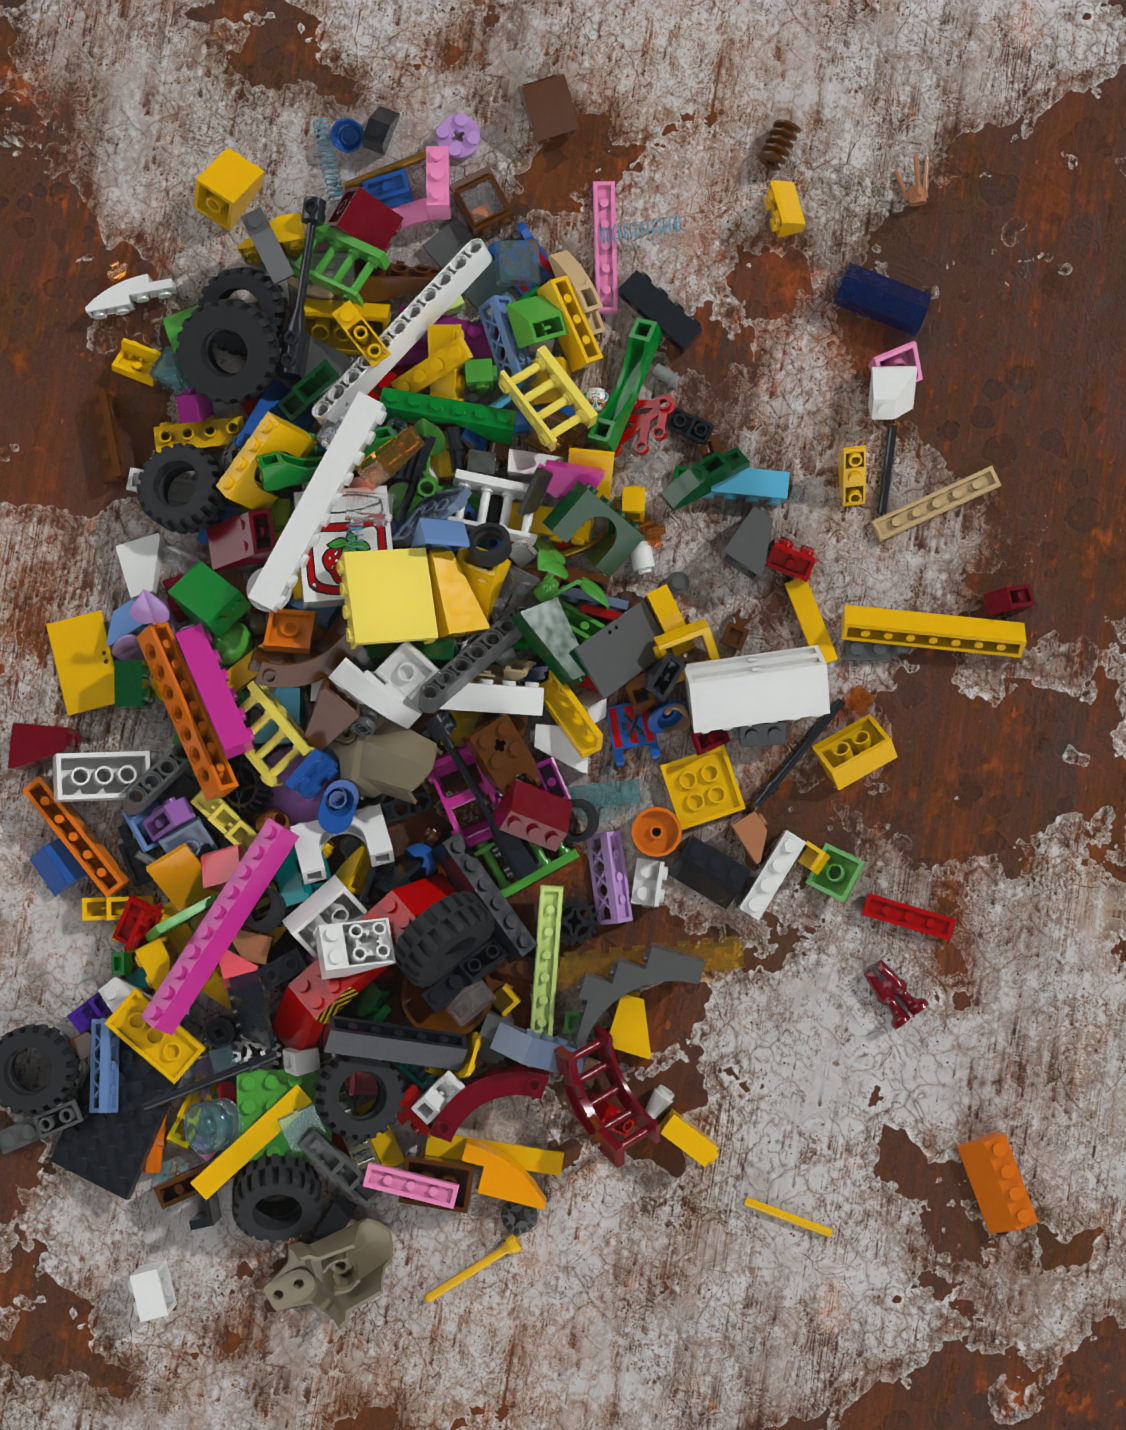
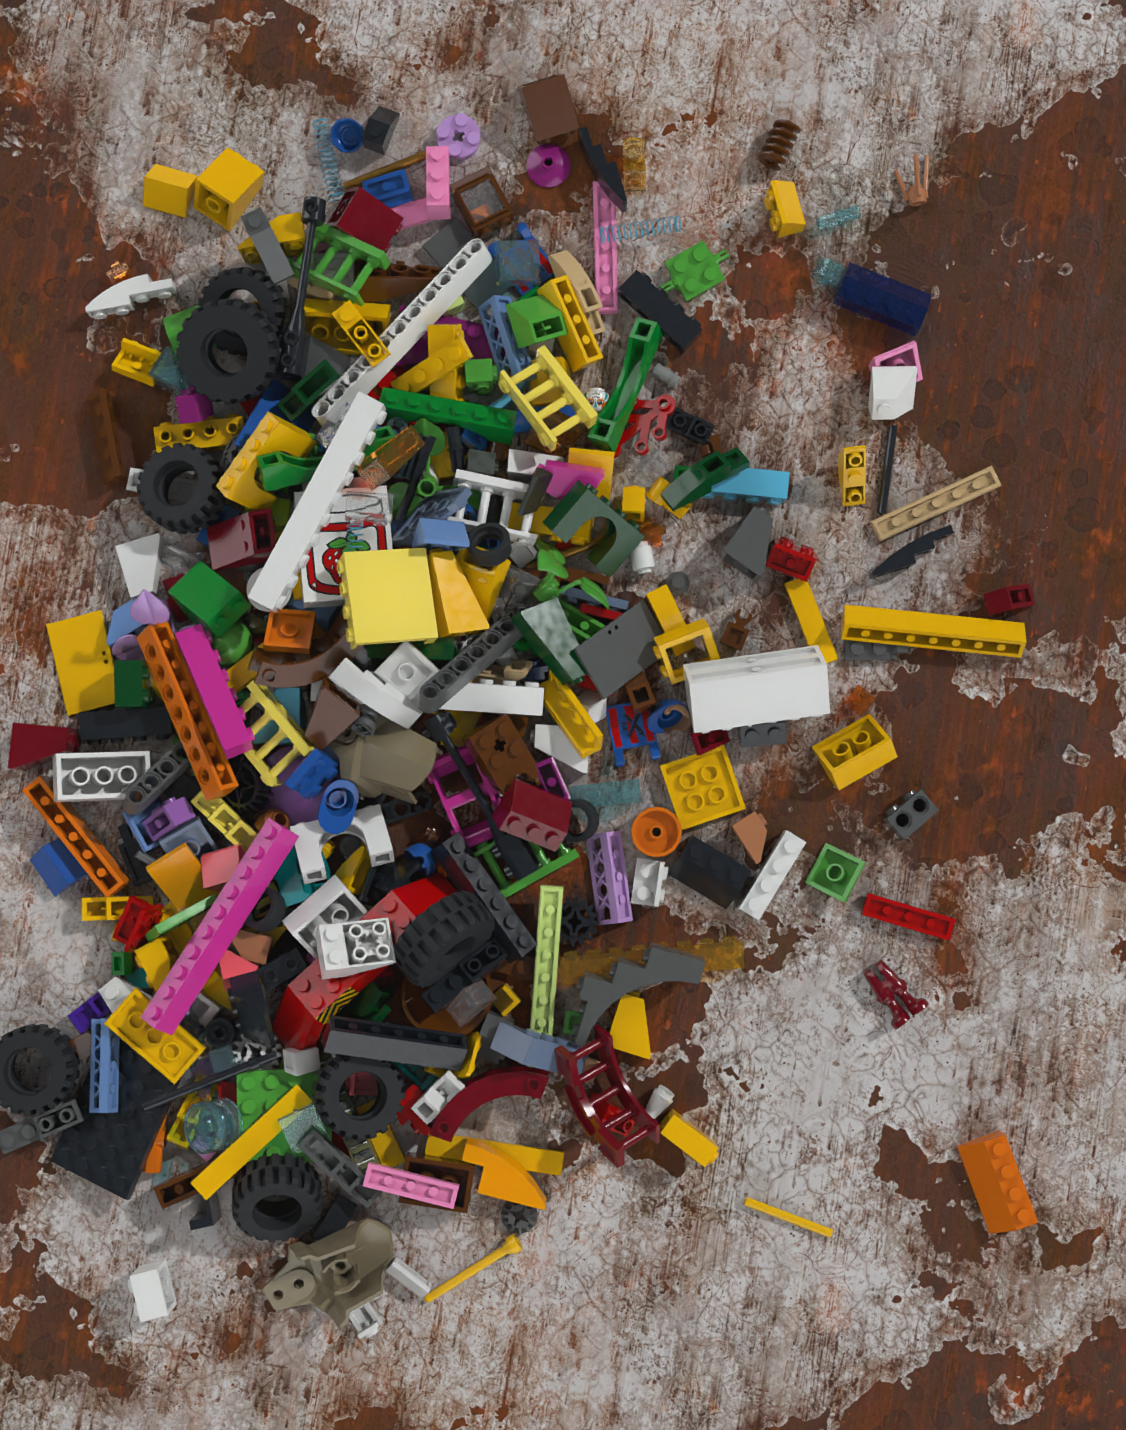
(124, 724): none -> black brick
(168, 190): none -> yellow slope
(205, 1008): none -> white panel
(365, 1320): none -> white bracket
(409, 1277): none -> white slope
(550, 175): none -> magenta dish
(604, 173): none -> black slope
(634, 164): none -> clear yellow slope
(654, 494): none -> yellow piece
(664, 676): black slope -> none
(694, 271): none -> bright green plate
(771, 786): black bar -> none
(814, 858): yellow panel -> none
(828, 272): none -> clear light blue wheel
(838, 217): none -> clear light blue axle
(906, 555): none -> black slope
(913, 818): none -> dark grey brick

